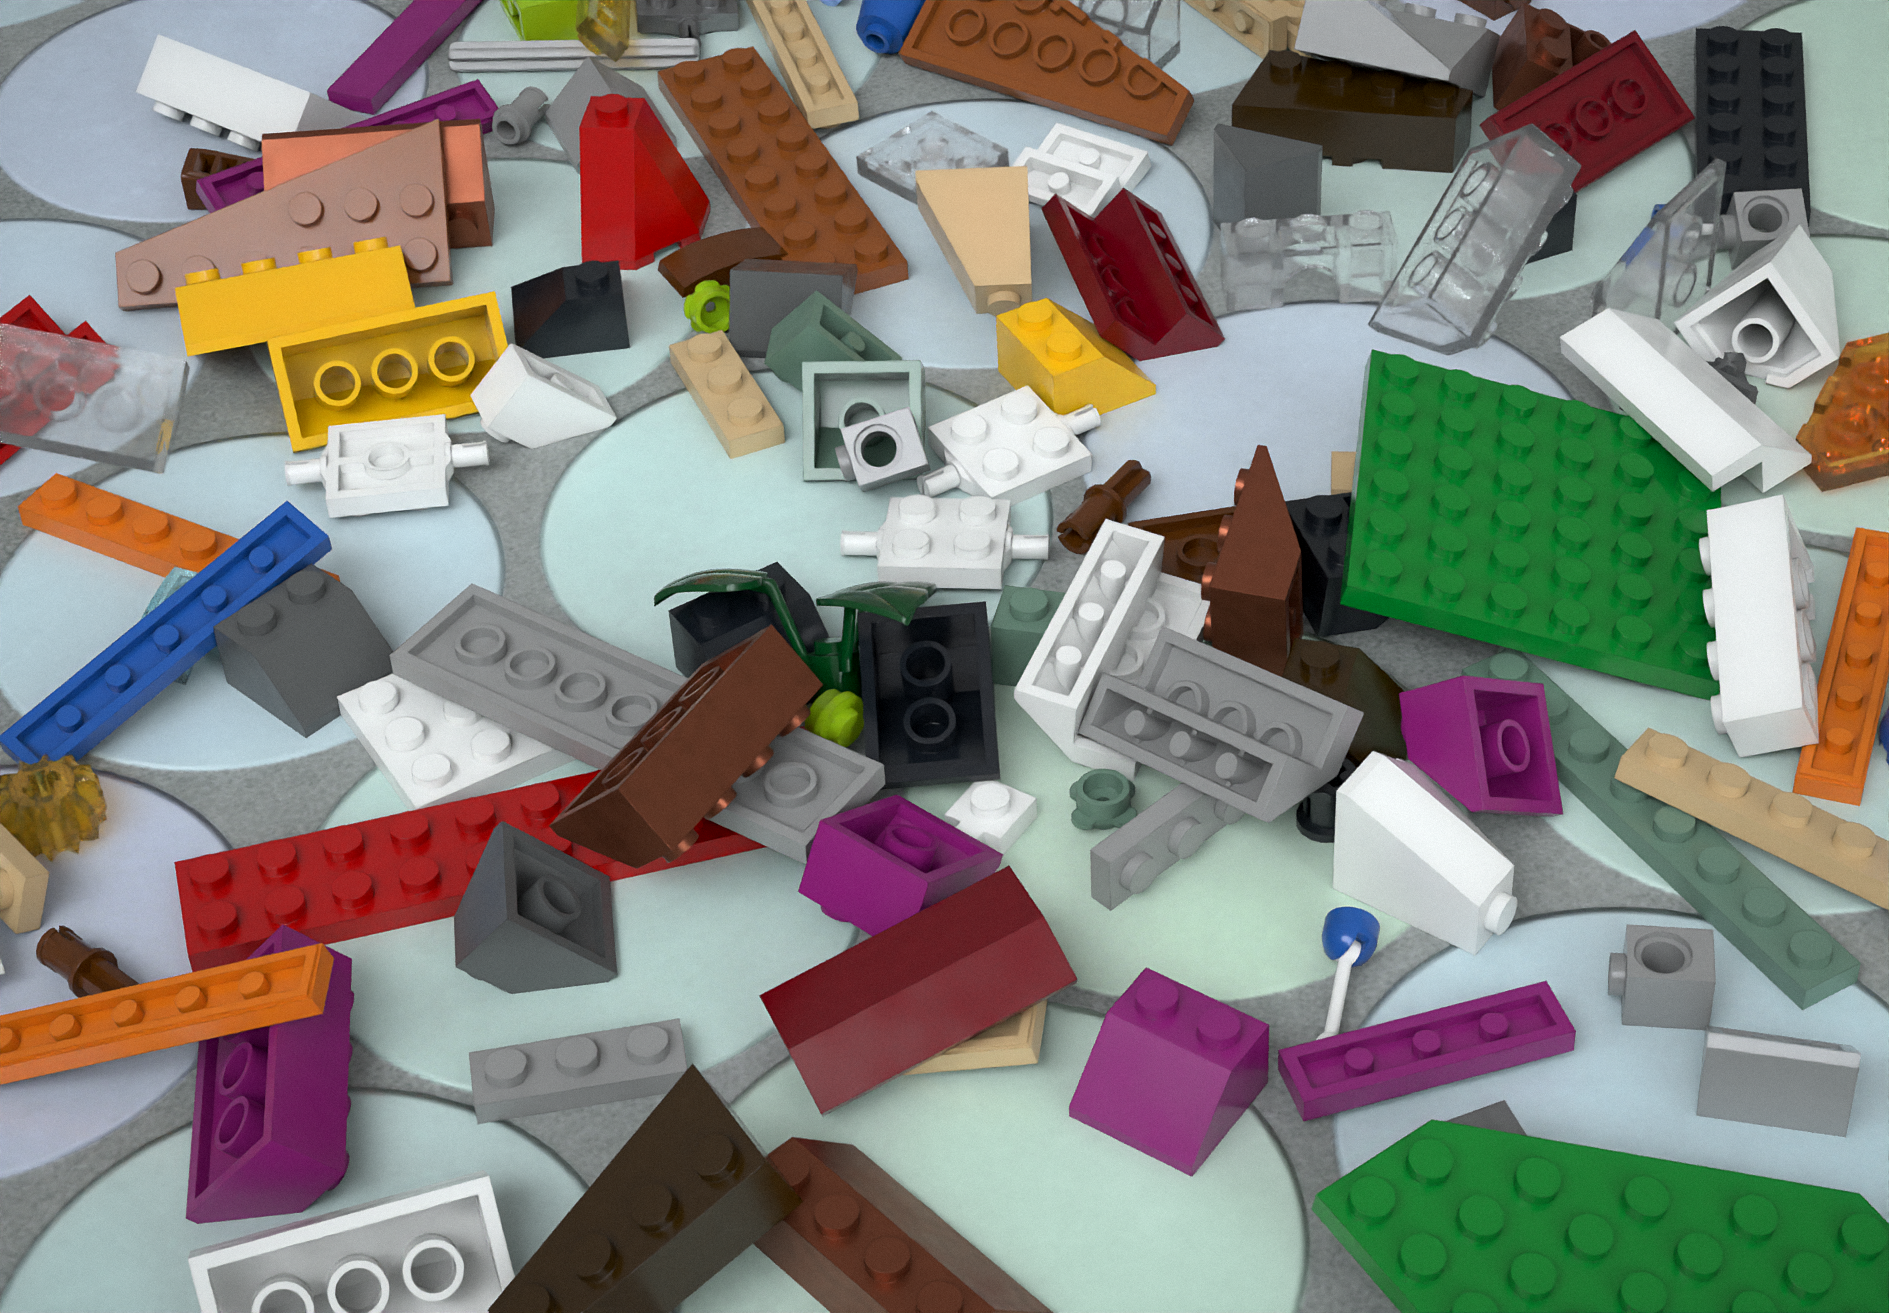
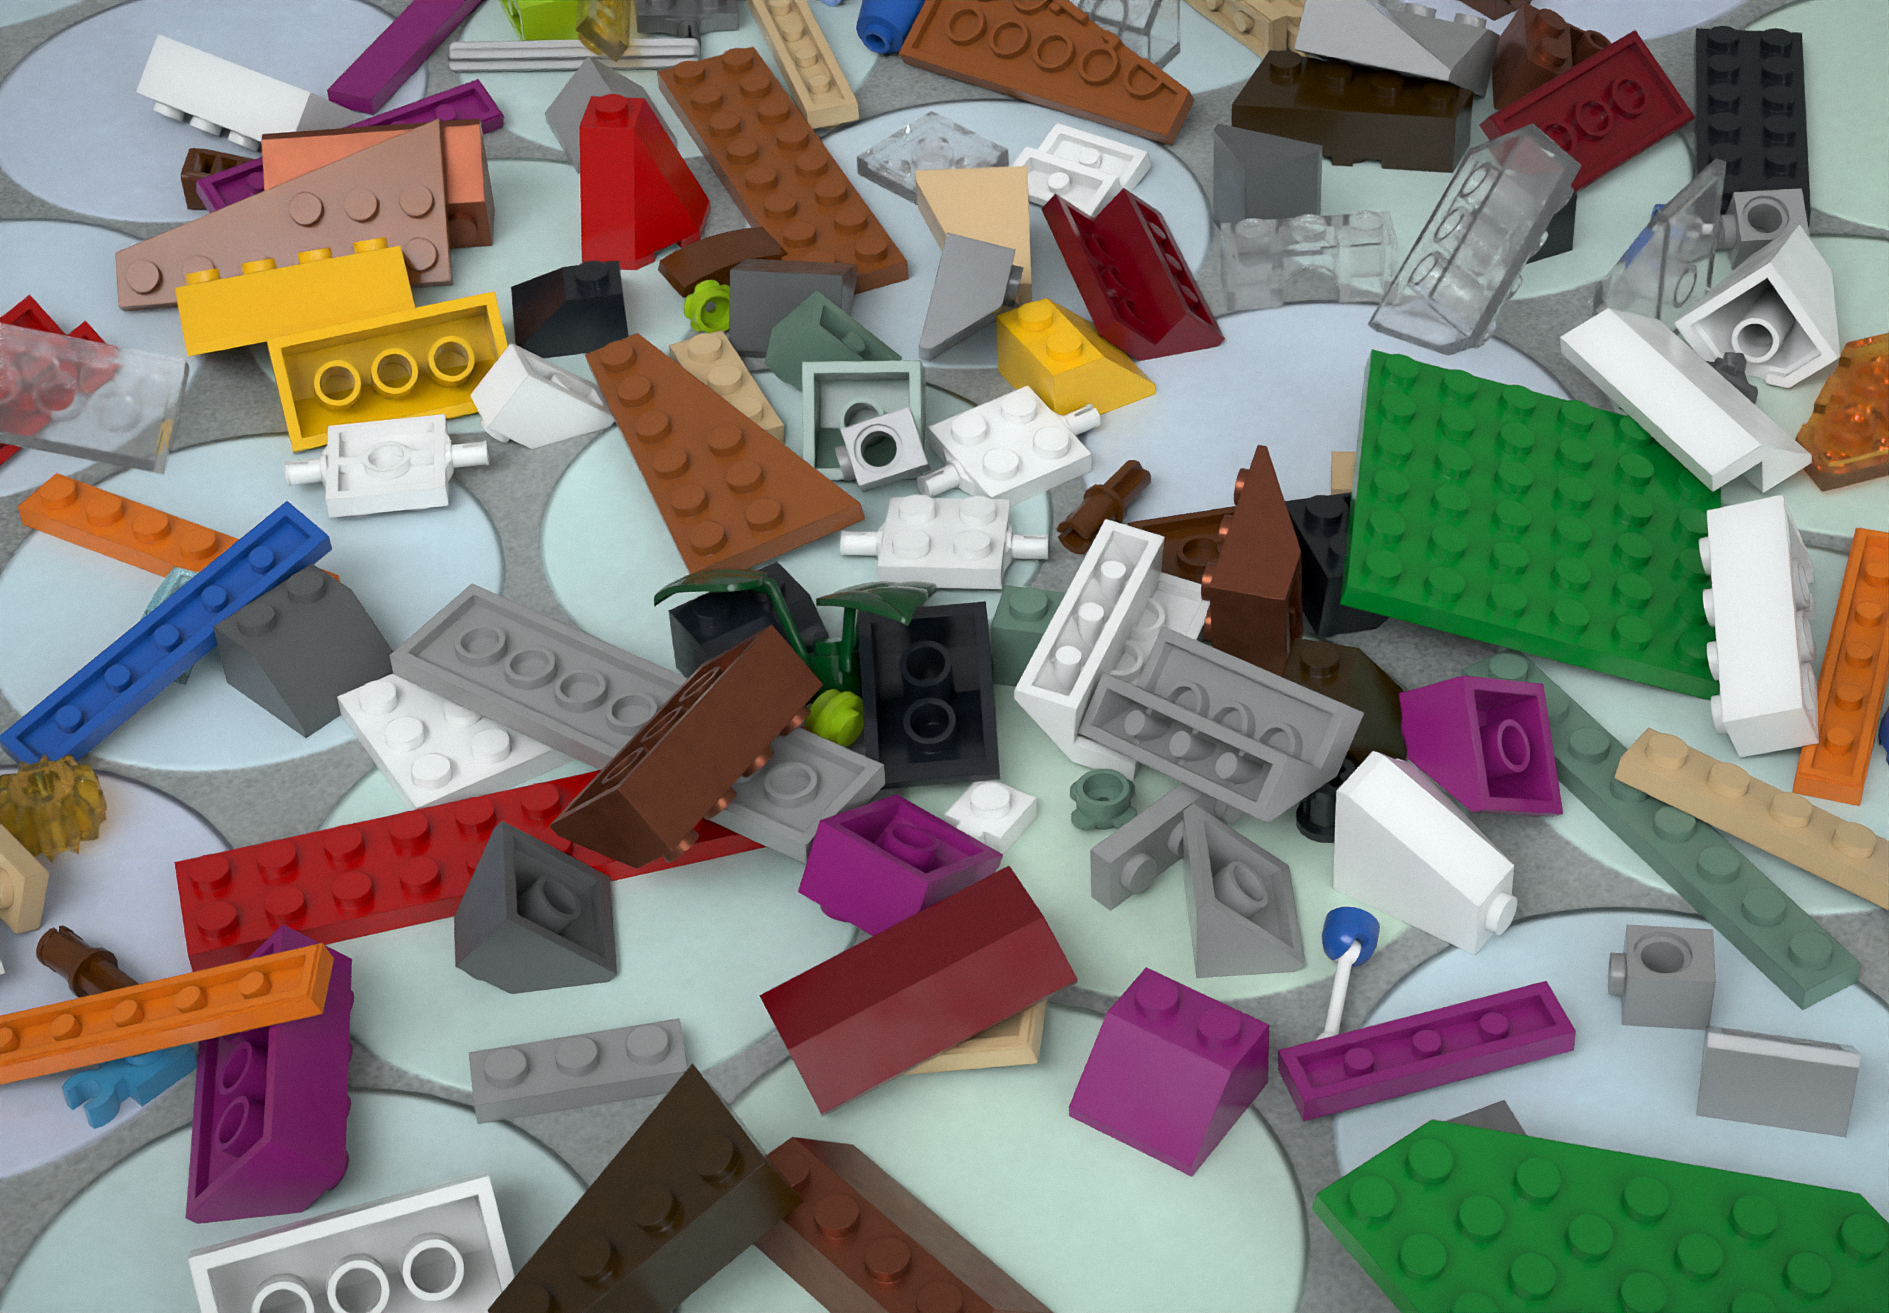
(134, 1076): none -> dark azure plate
(514, 121): light grey pin -> none
(711, 470): none -> dark orange wing
(967, 292): none -> slope
(1237, 902): none -> light grey slope

